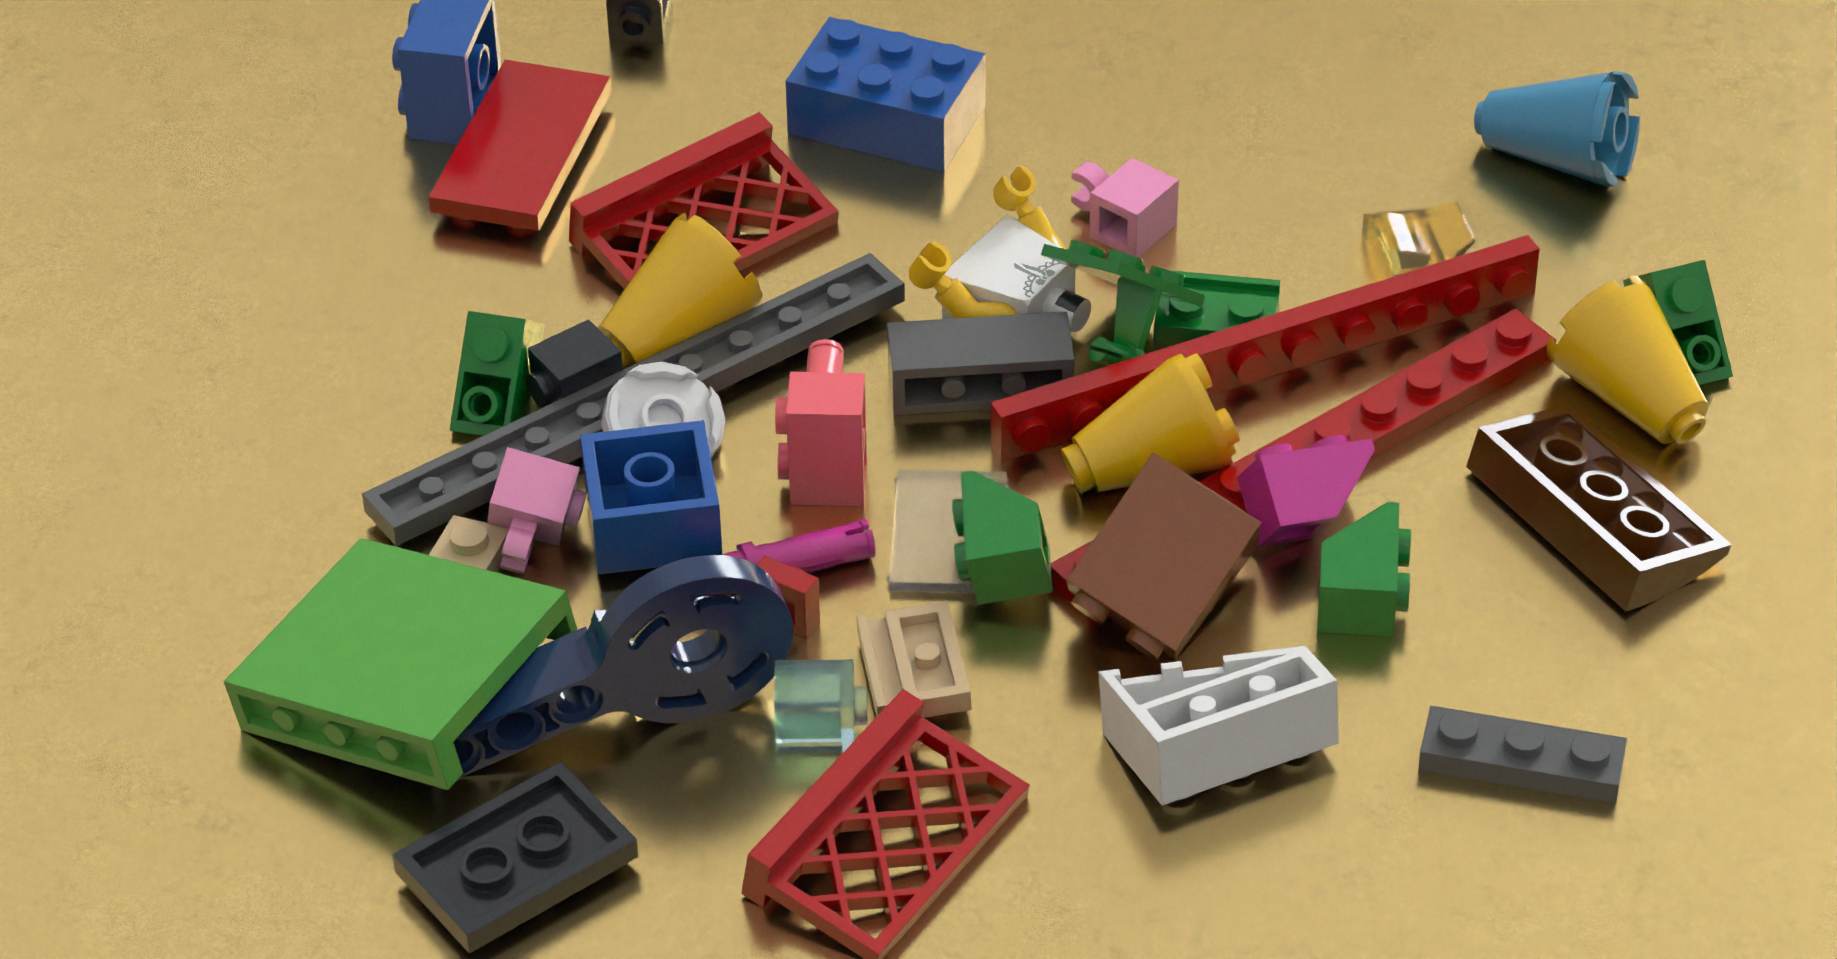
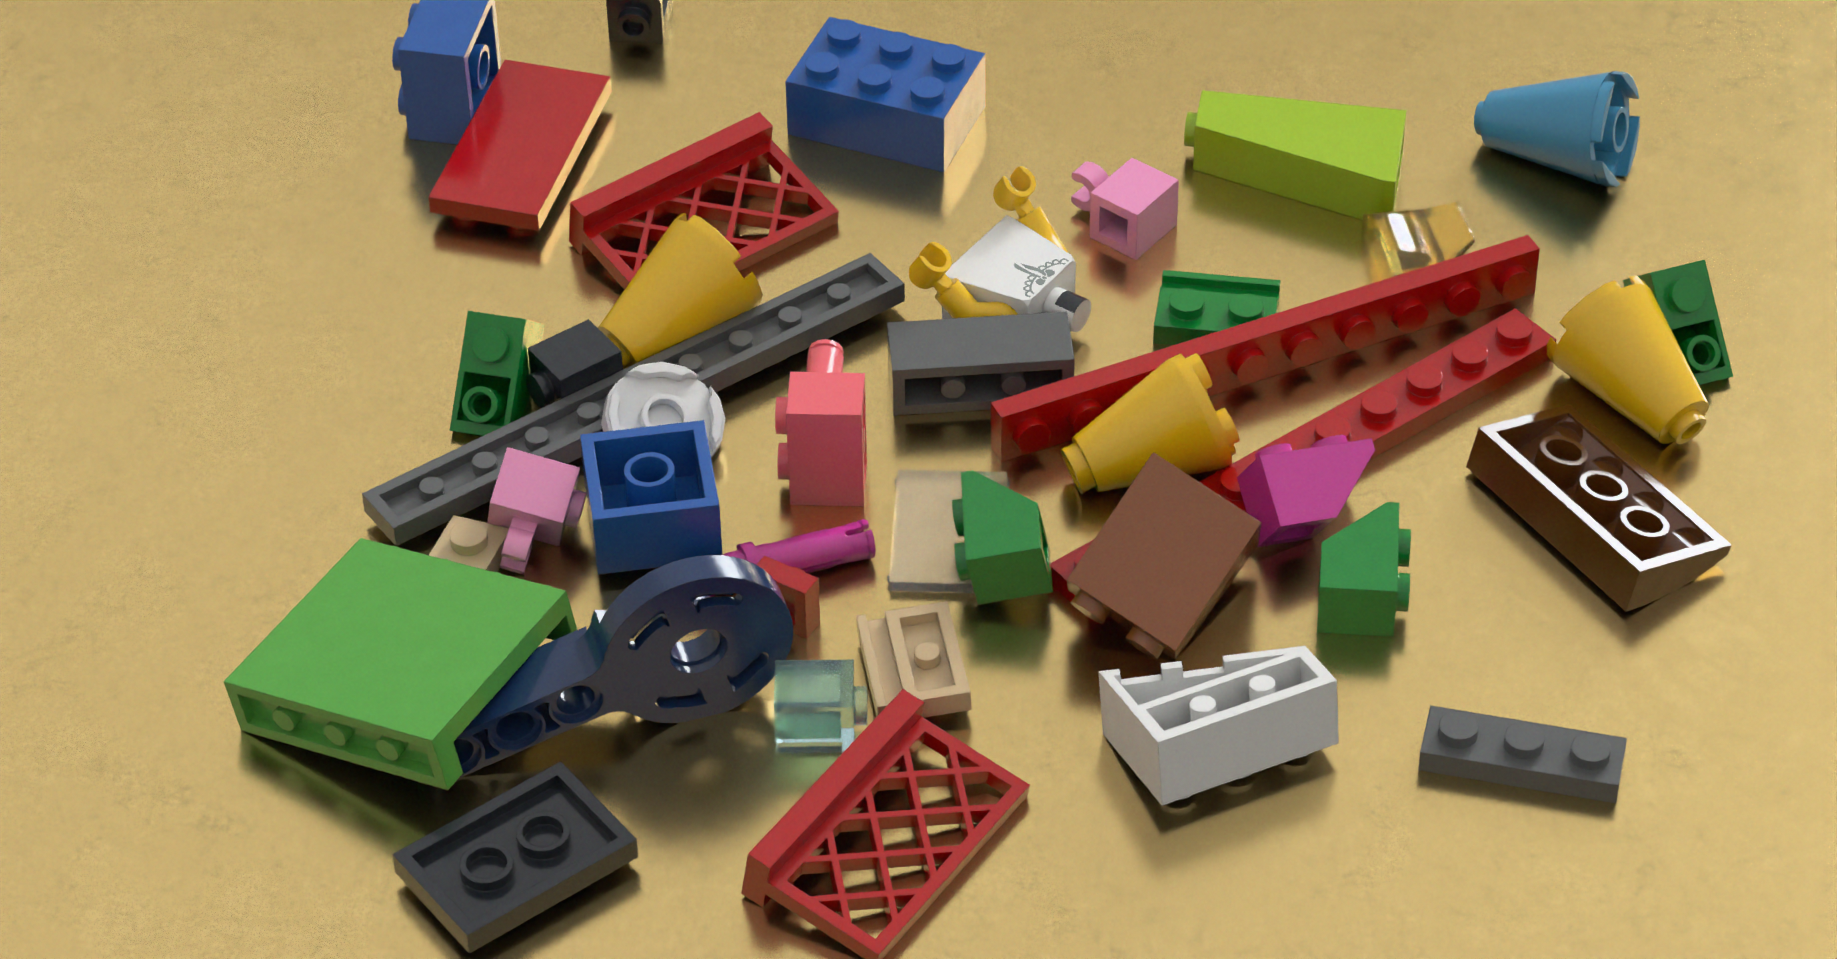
(1136, 295): green plate -> none
(1301, 149): none -> lime slope

